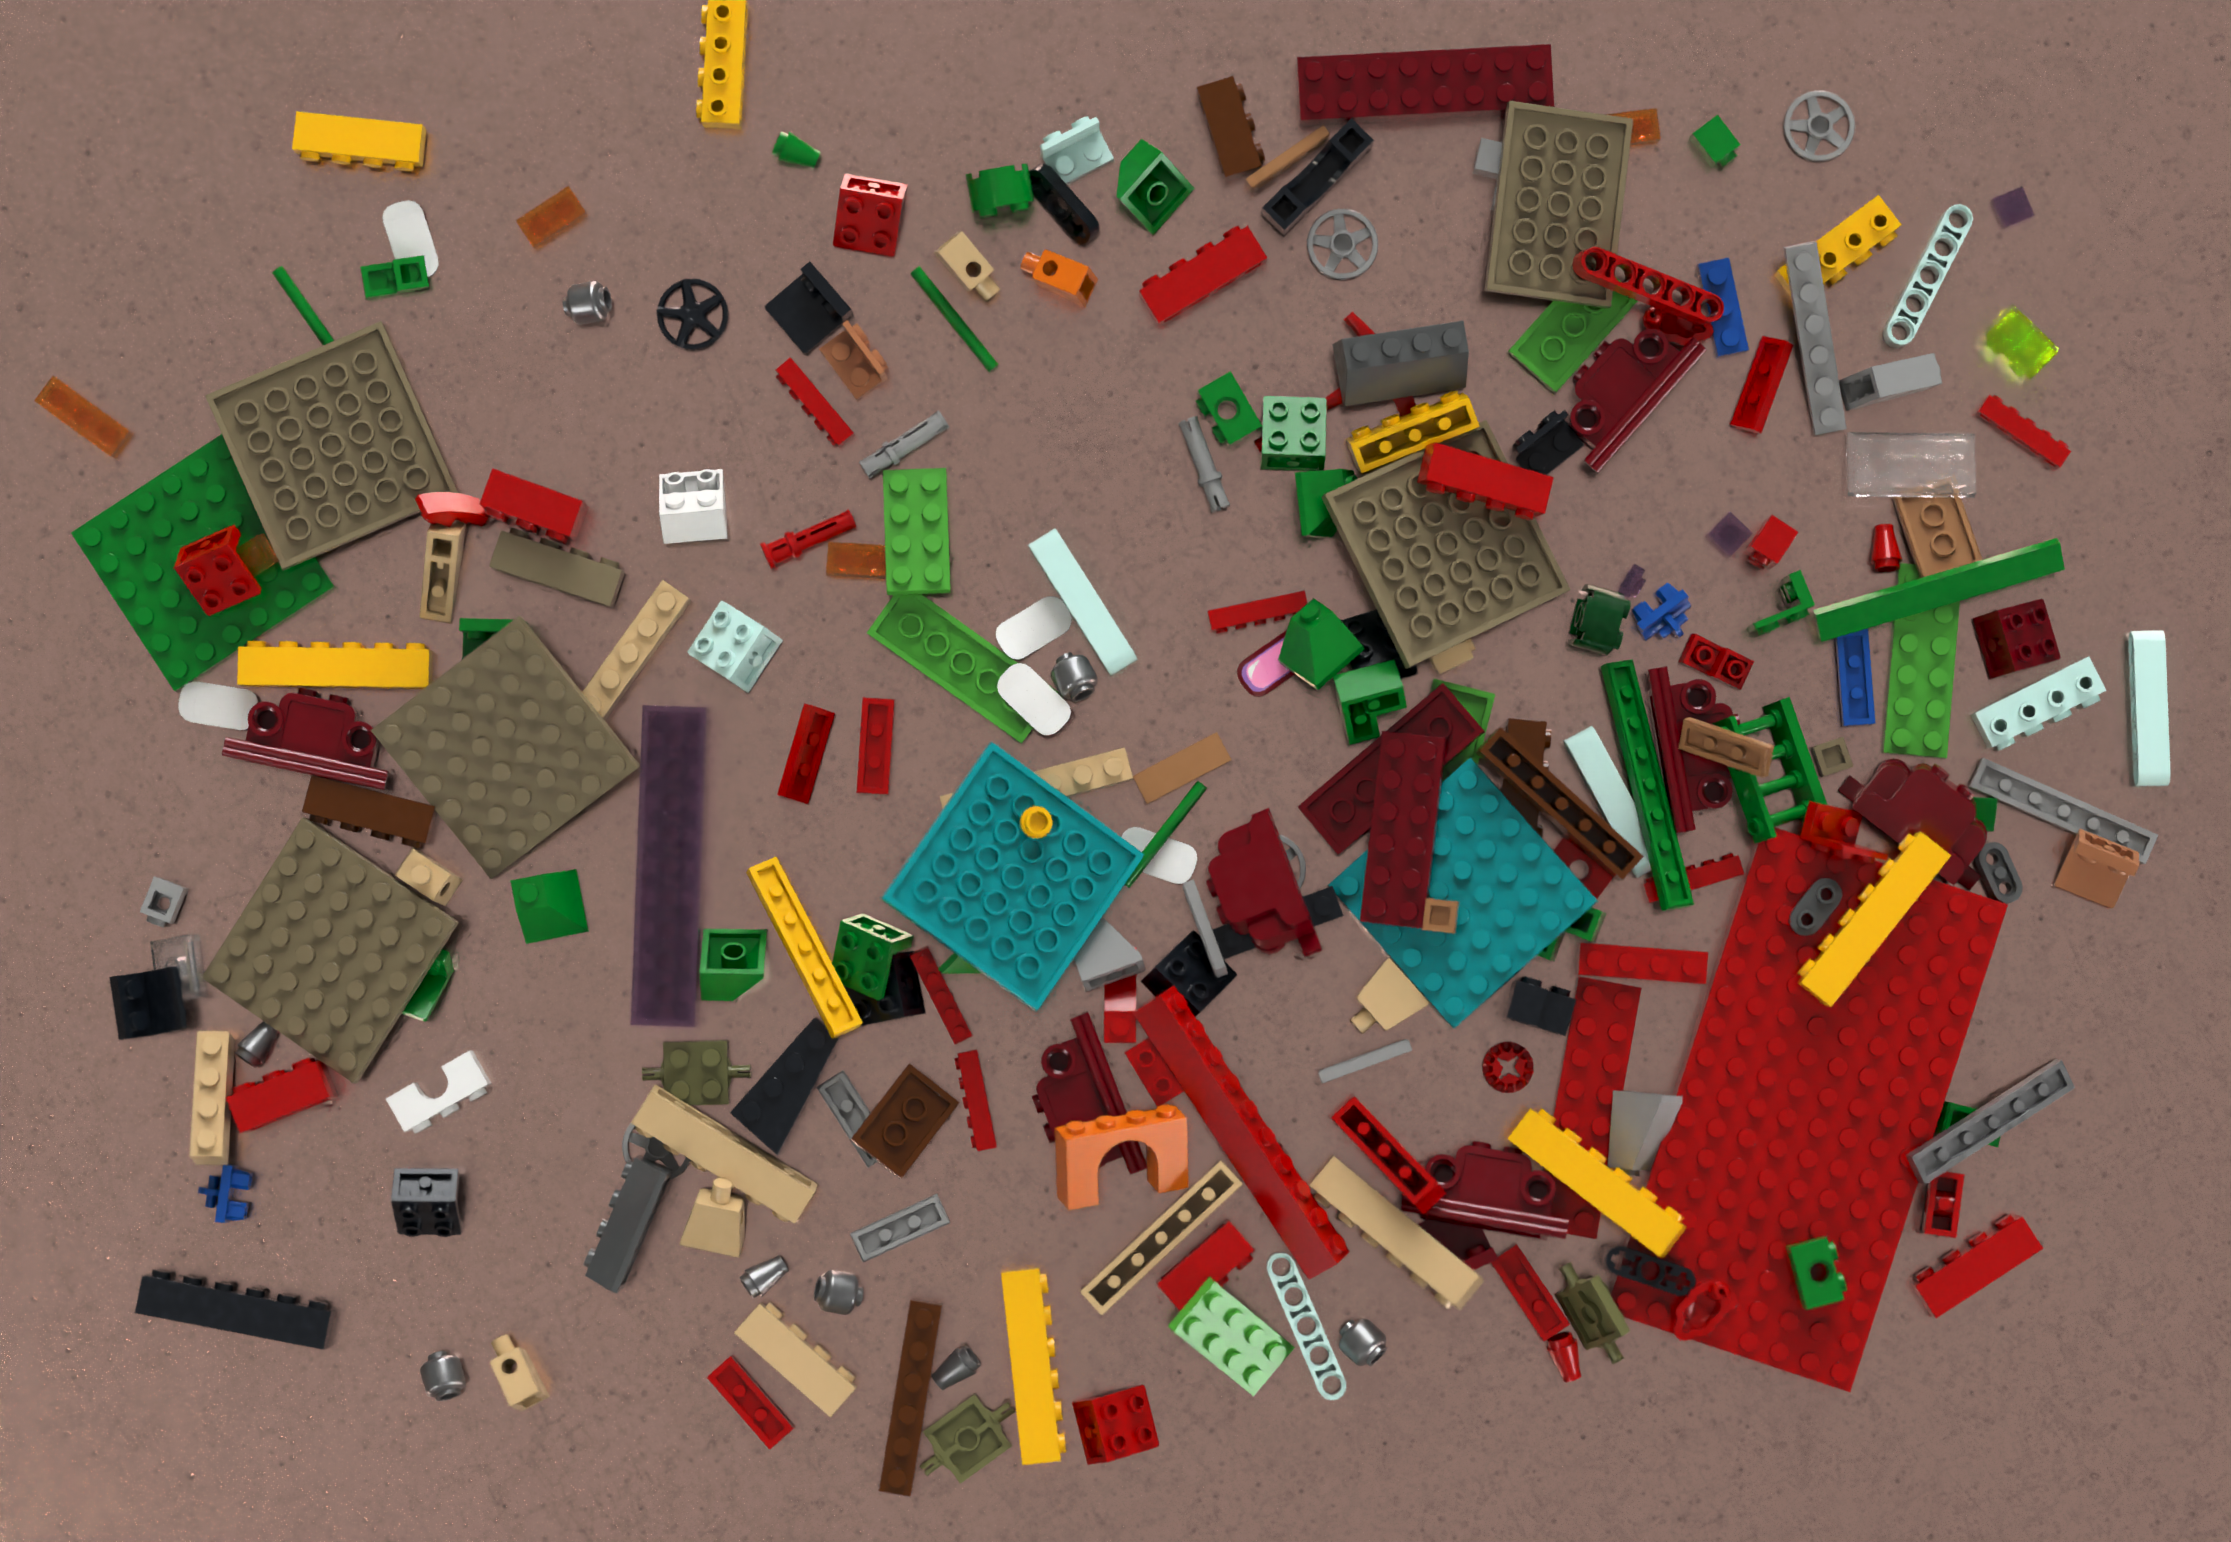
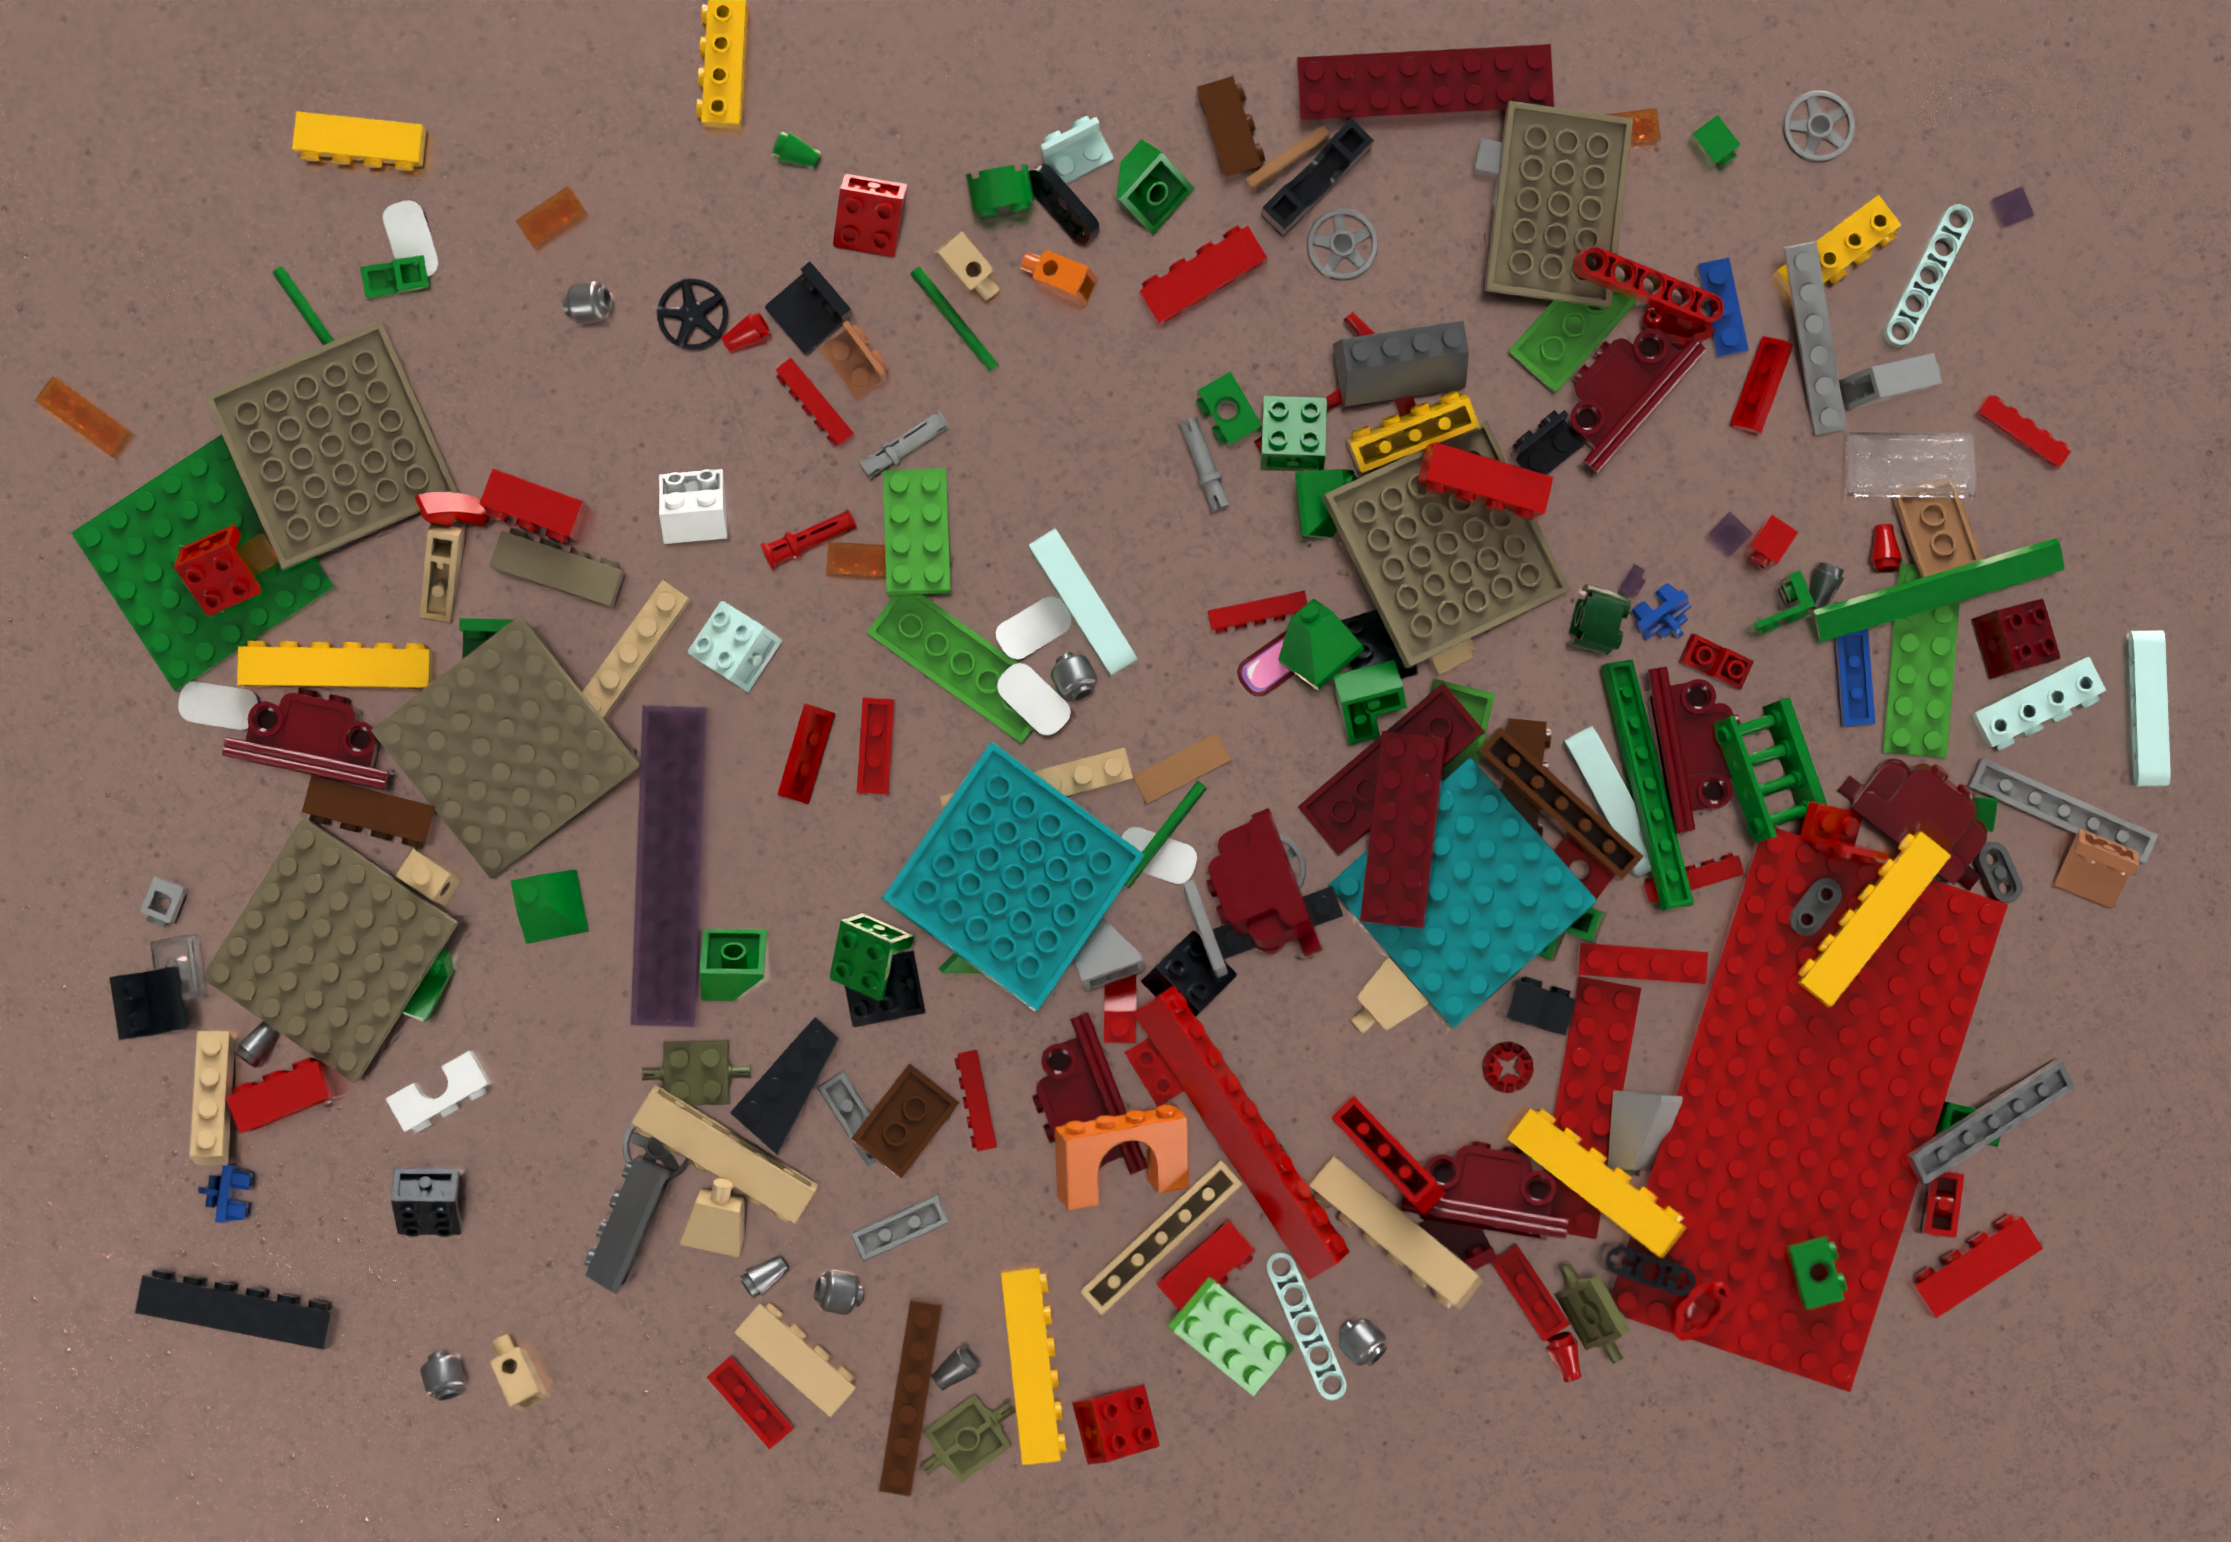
(747, 332): none -> red cone
(804, 947): yellow plate -> none
(941, 995): red piece -> none
(1036, 822): yellow plate -> none
(1364, 1060): light grey tile -> none
(1440, 915): medium nougat plate -> none
(1726, 747): medium nougat tile -> none
(1825, 583): none -> flat silver cone
(1832, 756): dark tan plate -> none
(2020, 342): clear neon green brick -> none

